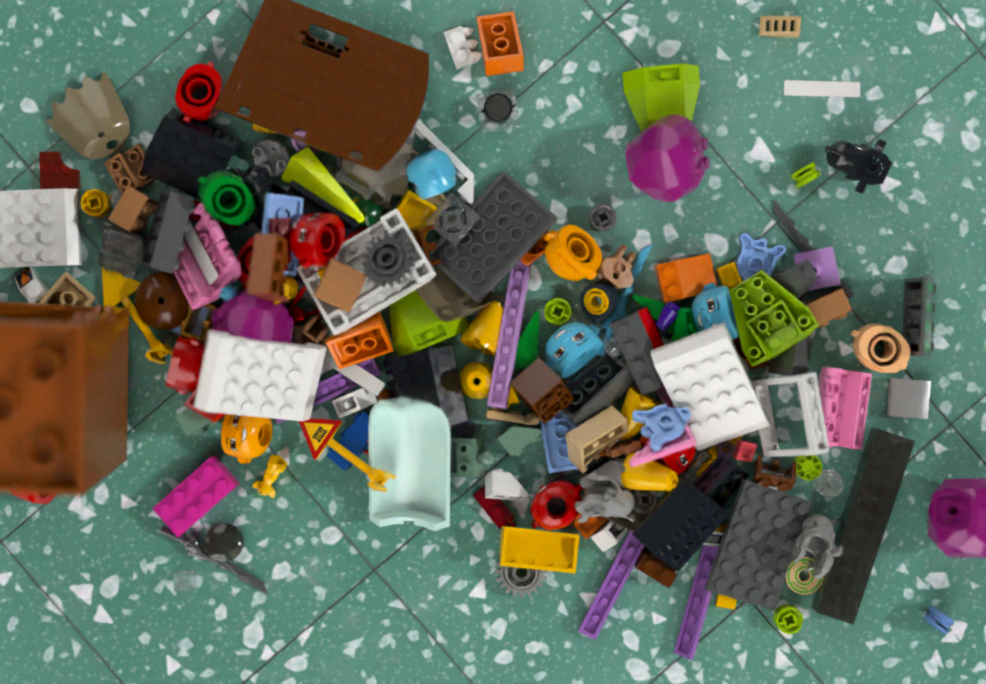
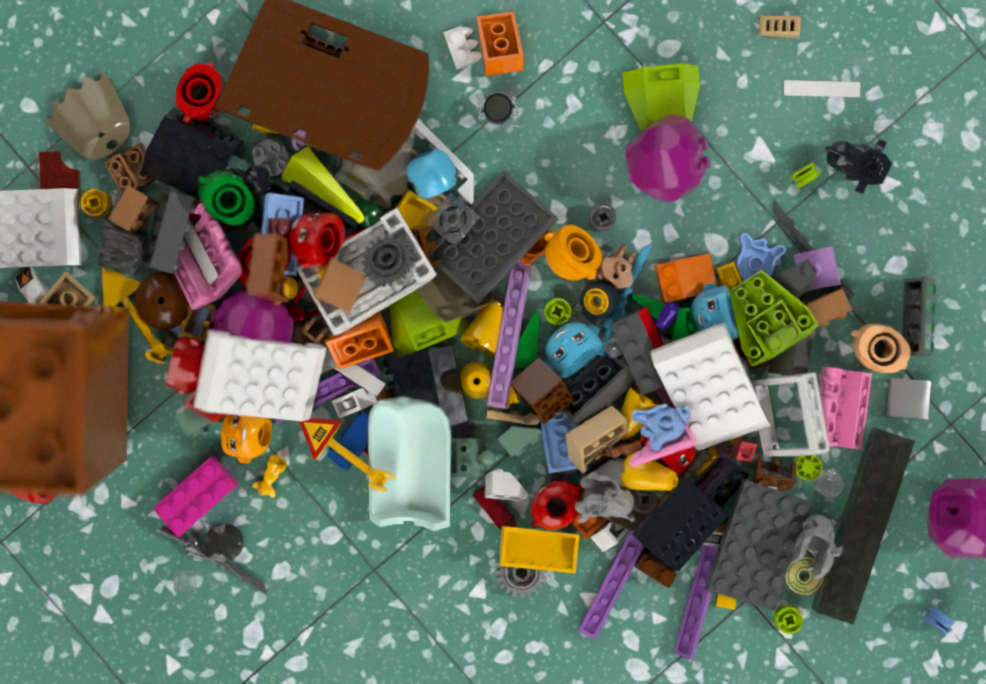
(228, 292): medium azure plate -> none

